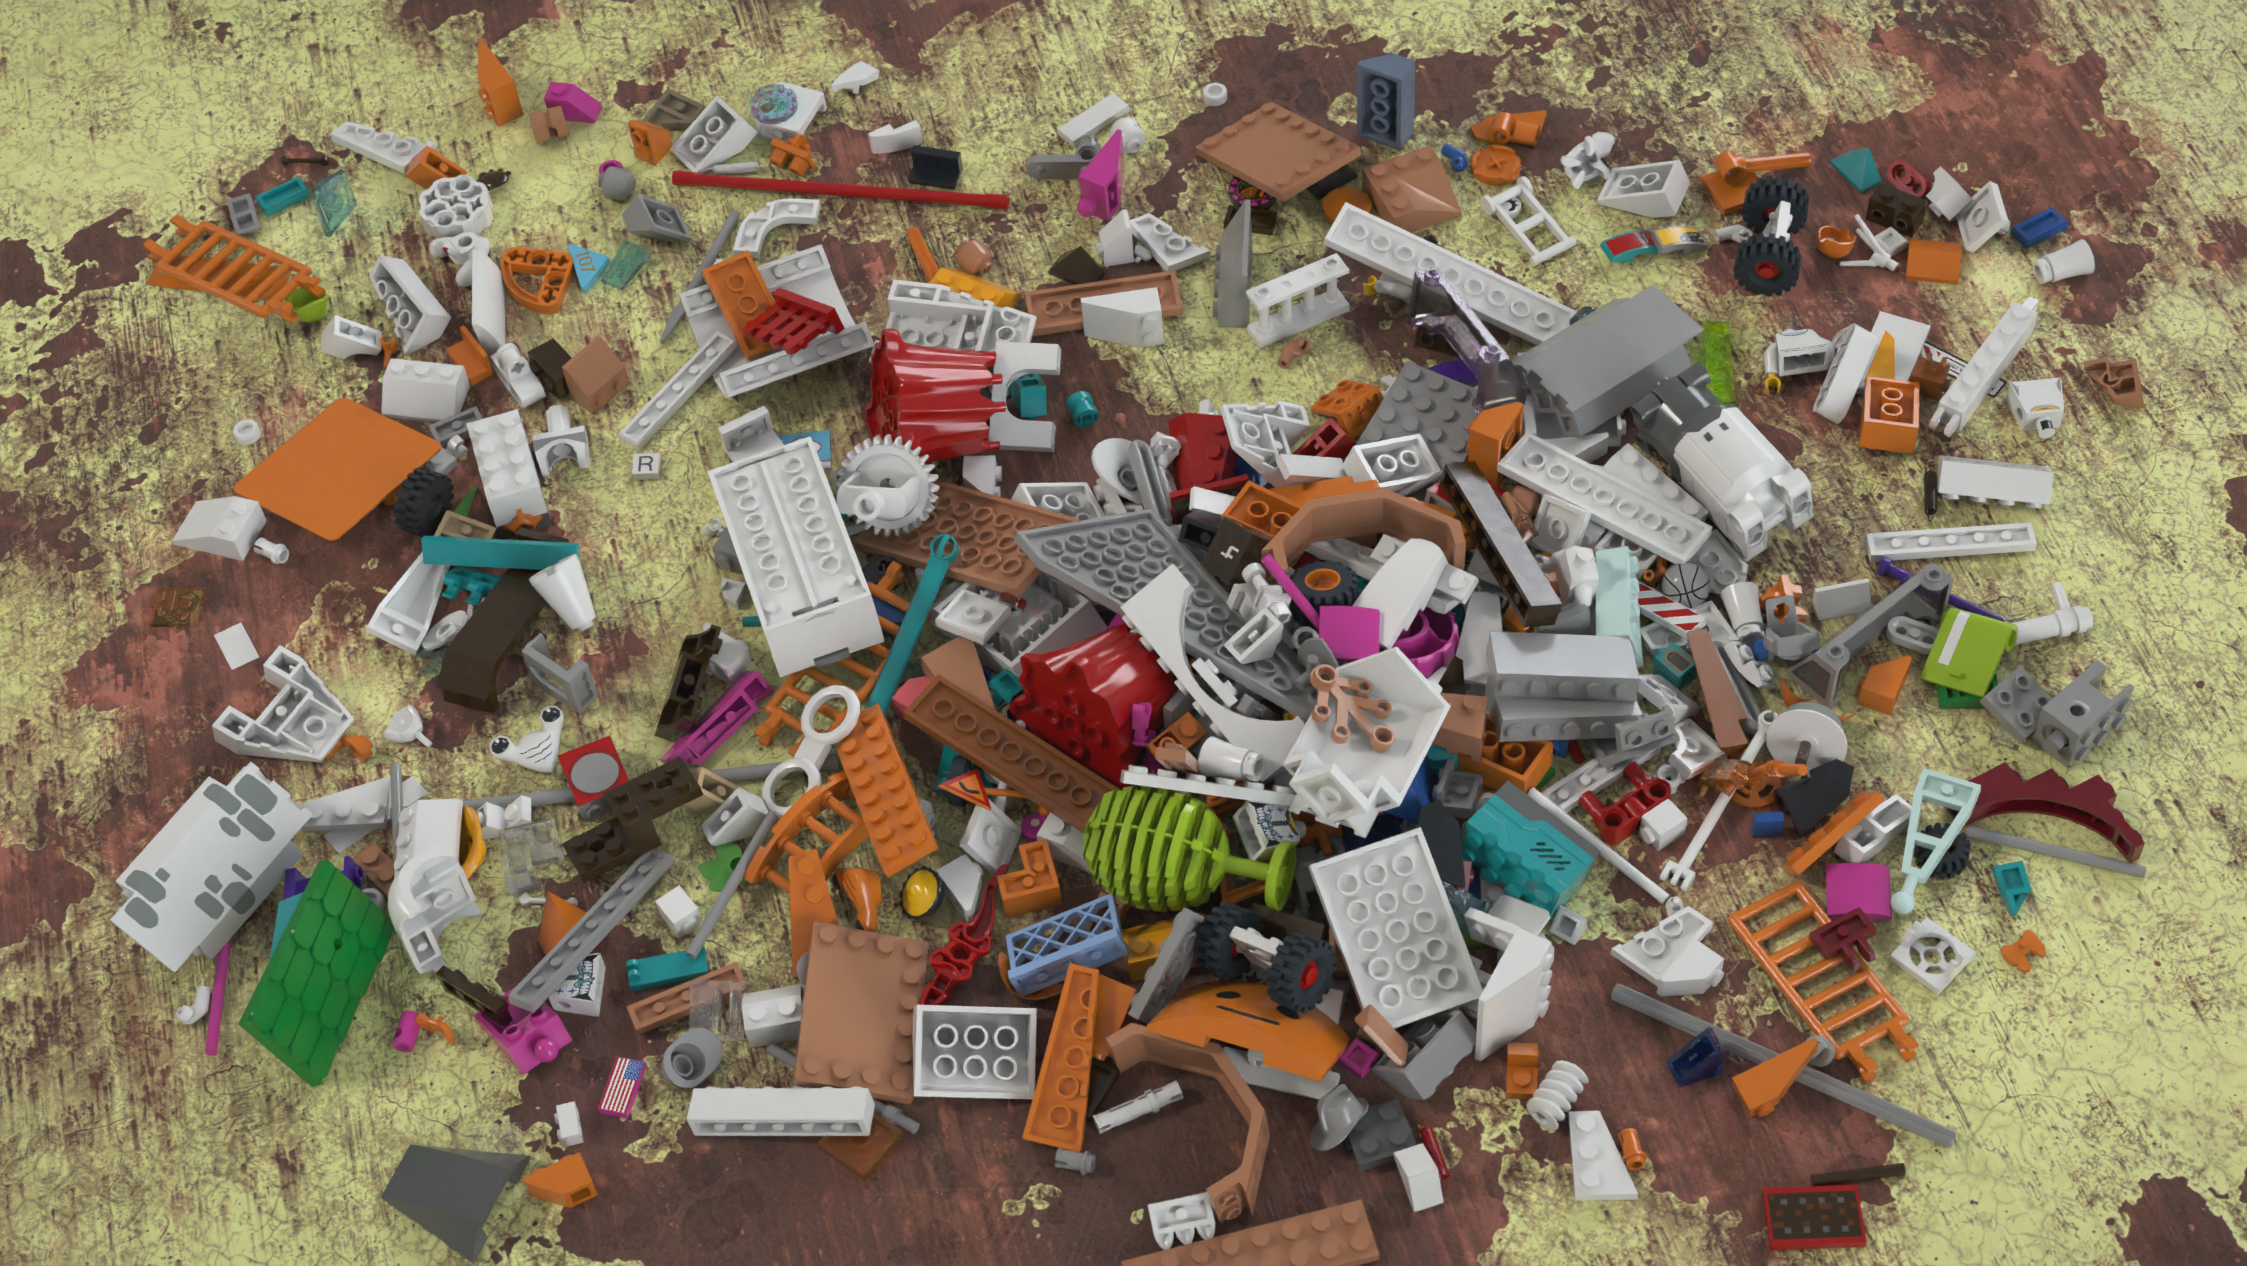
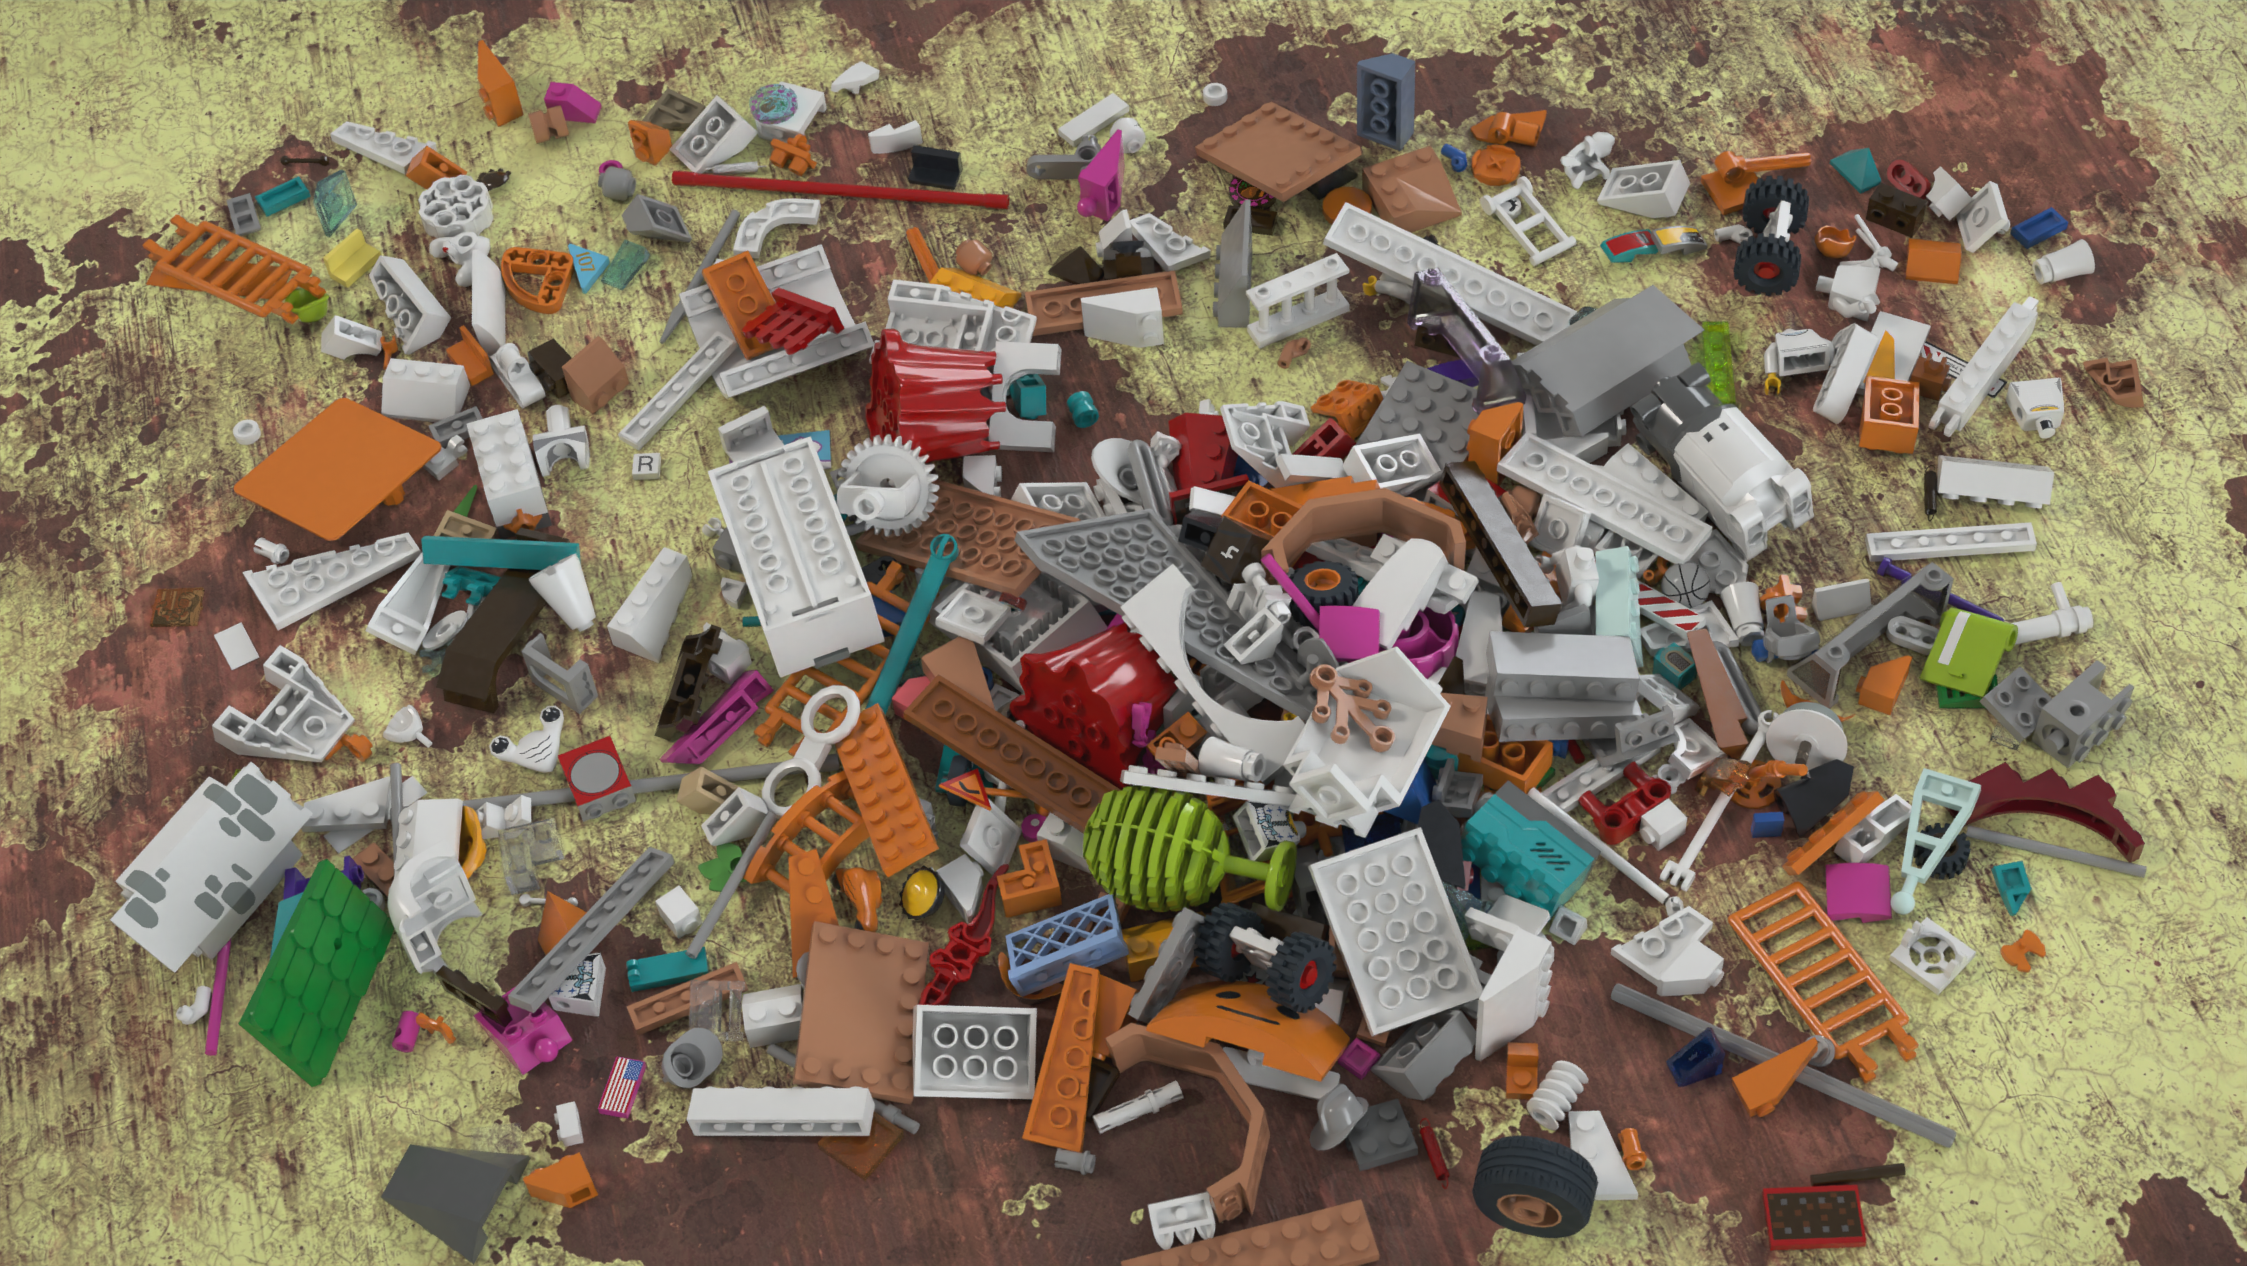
(222, 526): white slope -> none
(320, 579): none -> white wing
(351, 259): none -> light yellow panel
(423, 501): black tyre -> none
(631, 828): dark brown bracket -> none
(652, 606): none -> white wedge
(1005, 687): teal tile -> none
(1128, 261): none -> dark brown piece
(1224, 691): white wing -> none
(1251, 708): light grey hinge -> none
(1383, 1035): nougat slope -> none
(1419, 1177): white slope -> none
(1535, 1186): none -> black wheel
(1754, 671): white slope -> none
(1843, 934): dark red hinge -> none
(1855, 286): none -> white torso
(1891, 241): white tile -> none

